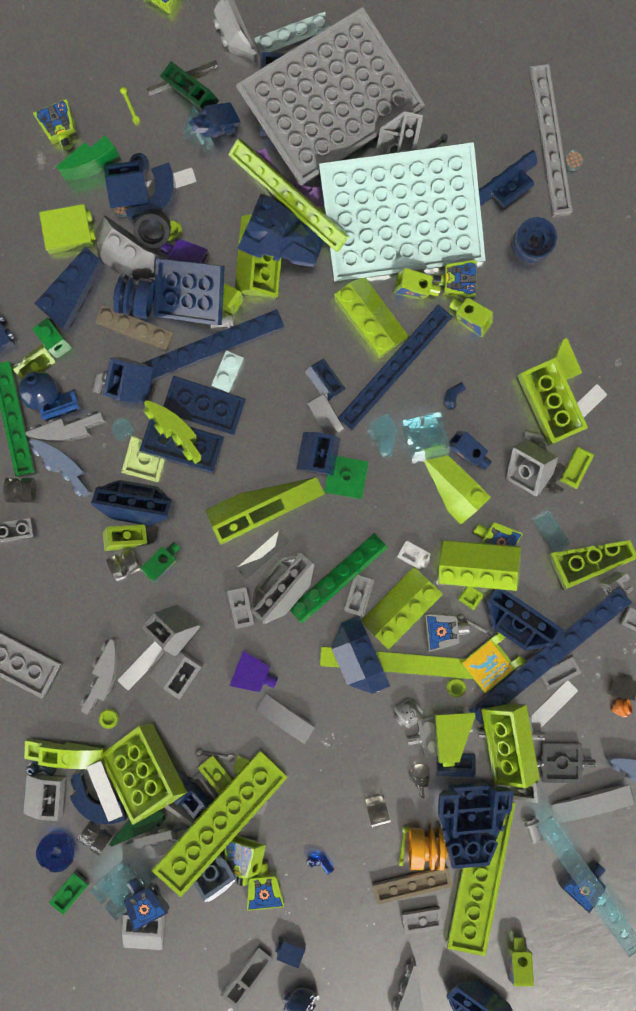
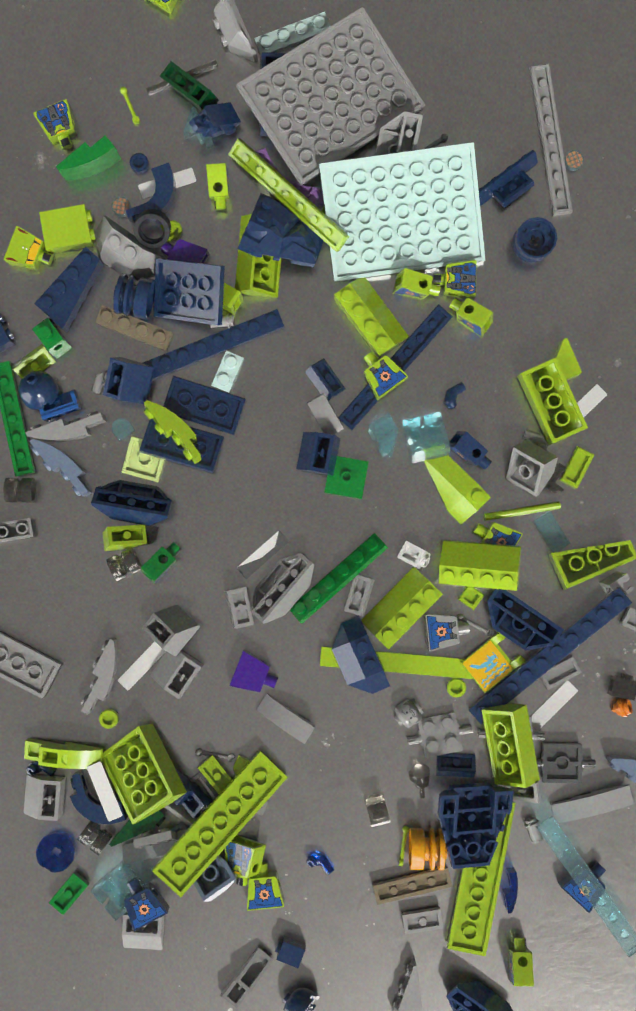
(27, 250): none -> lime torso
(126, 184): dark blue slope -> none
(218, 176): none -> lime torso
(260, 506): lime wedge -> none
(383, 374): none -> torso
(452, 735): lime slope -> none
(510, 893): none -> clear blue slope
(522, 511): none -> lime bar

